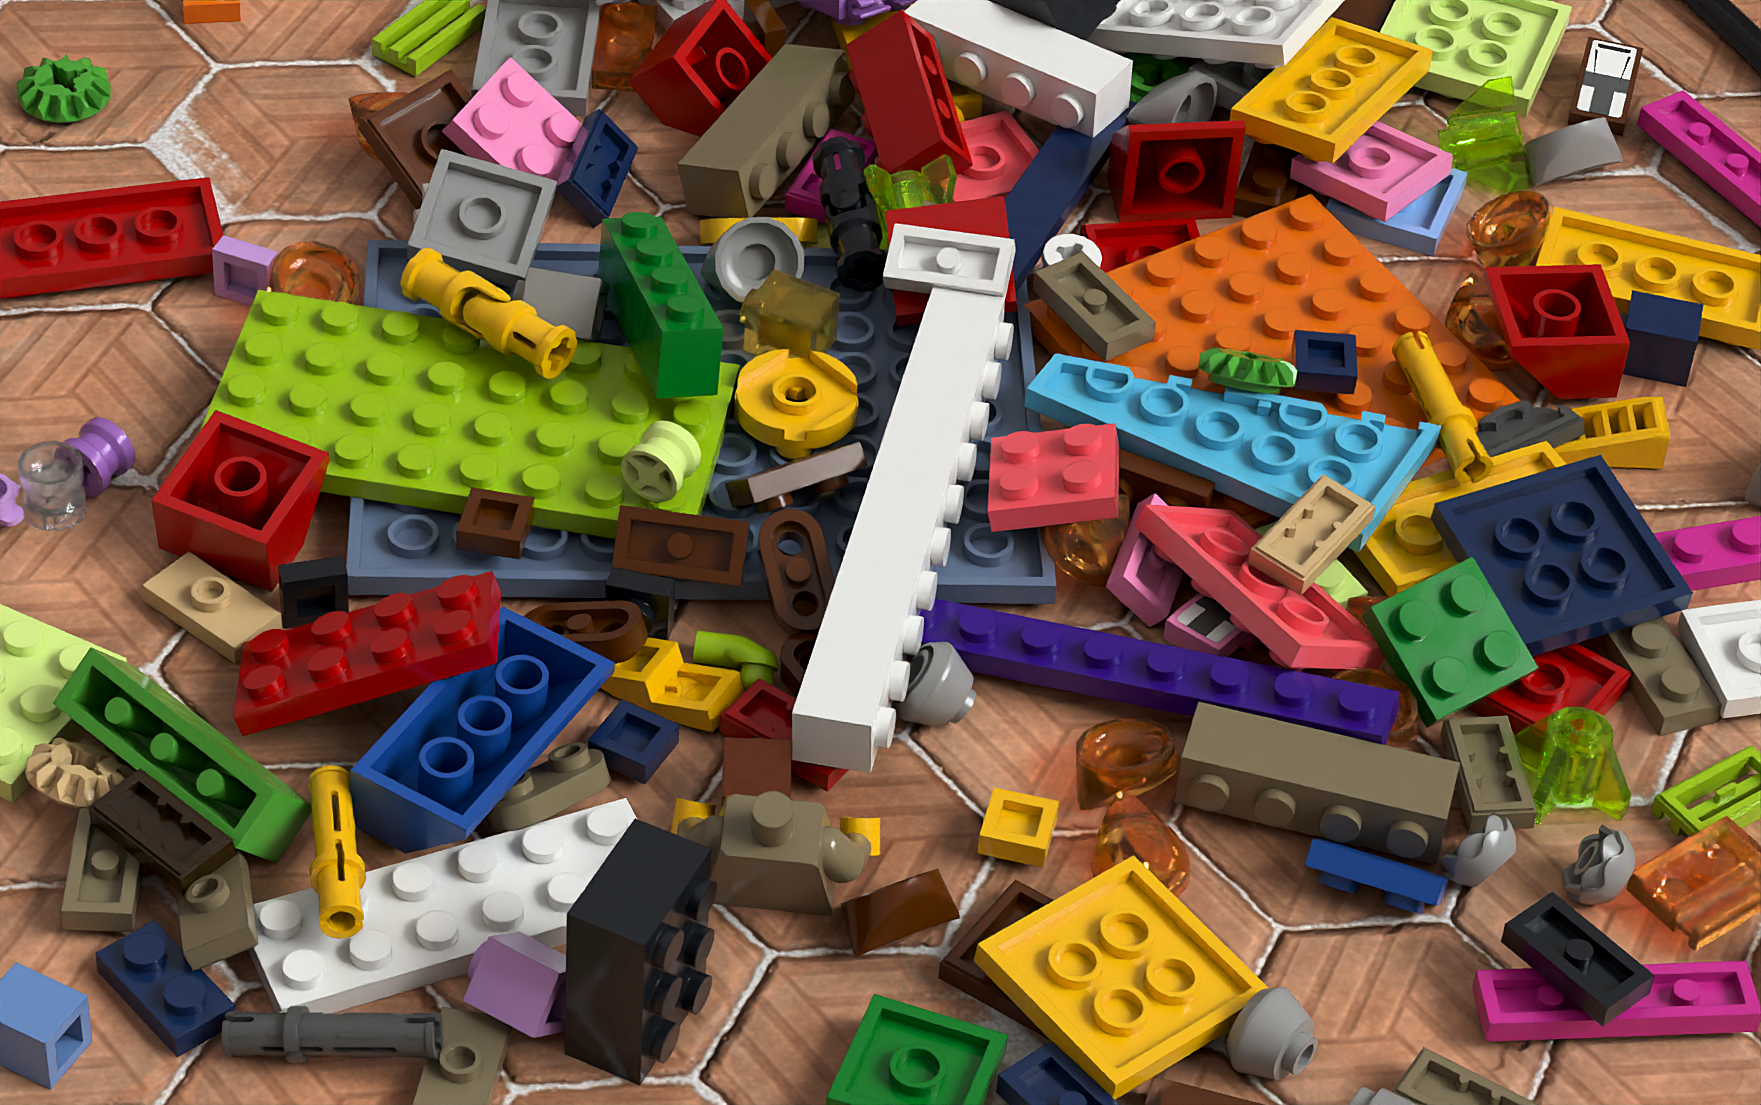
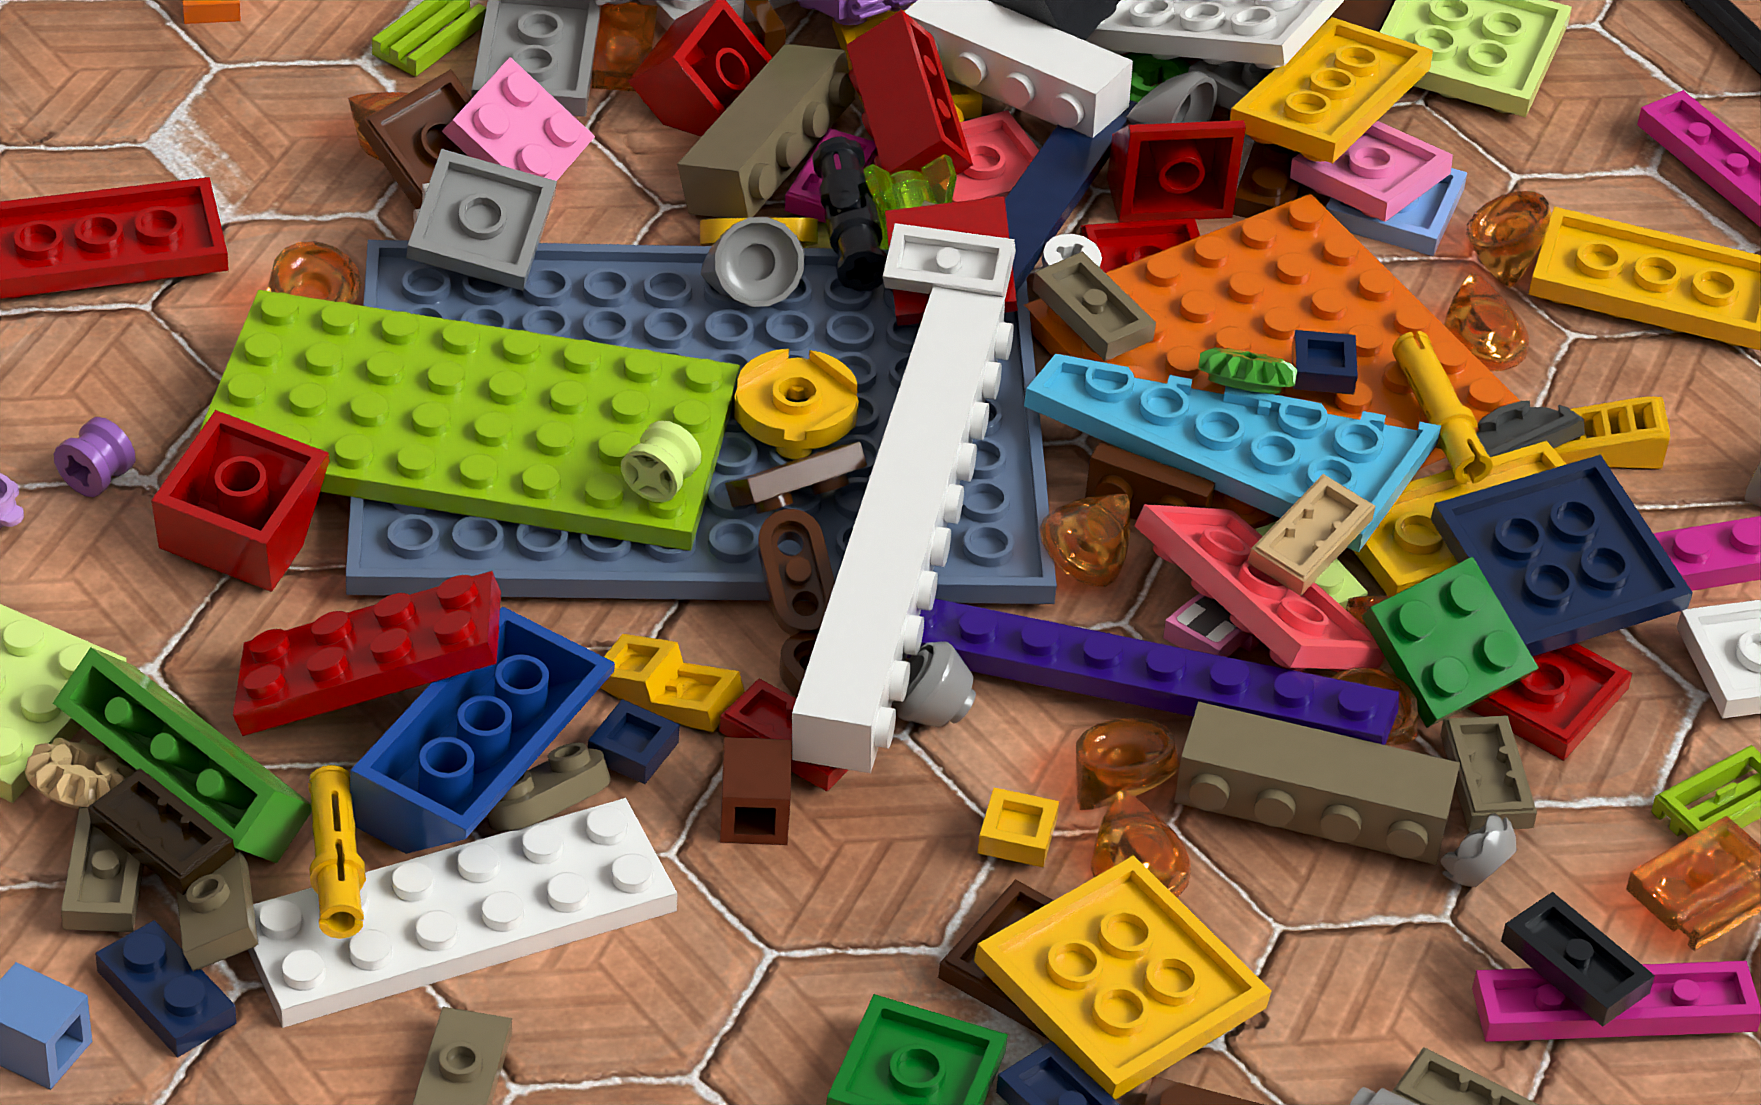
(46, 99): bright green gear -> none
(52, 486): clear wheel -> none
(209, 605): tan plate -> none
(241, 269): lavender plate -> none
(312, 590): black plate -> none
(318, 1034): dark grey pin -> none
(488, 313): yellow piece -> none
(495, 523): reddish brown plate -> none
(519, 983): lavender brick -> none
(566, 300): light grey brick -> none
(596, 168): dark blue plate -> none
(604, 627): reddish brown plate -> none
(638, 952): black brick -> none
(650, 593): black plate -> none
(660, 306): green brick -> none
(681, 545): reddish brown plate -> none
(738, 653): lime arm -> none
(777, 850): dark tan torso -> none
(789, 316): clear yellow brick -> none
(898, 911): reddish brown piece -> none
(1053, 477): coral plate -> none
(1142, 577): bright pink plate -> none
(1272, 1036): light grey cone -> none
(1348, 867): blue plate -> none
(1487, 137): clear neon green brick -> none
(1561, 327): red slope -> none
(1571, 151): light grey piece -> none
(1574, 761): clear neon green brick -> none
(1602, 867): light grey plate -> none
(1605, 83): slope -> none
(1661, 337): dark blue brick -> none
(1663, 677): dark tan plate -> none

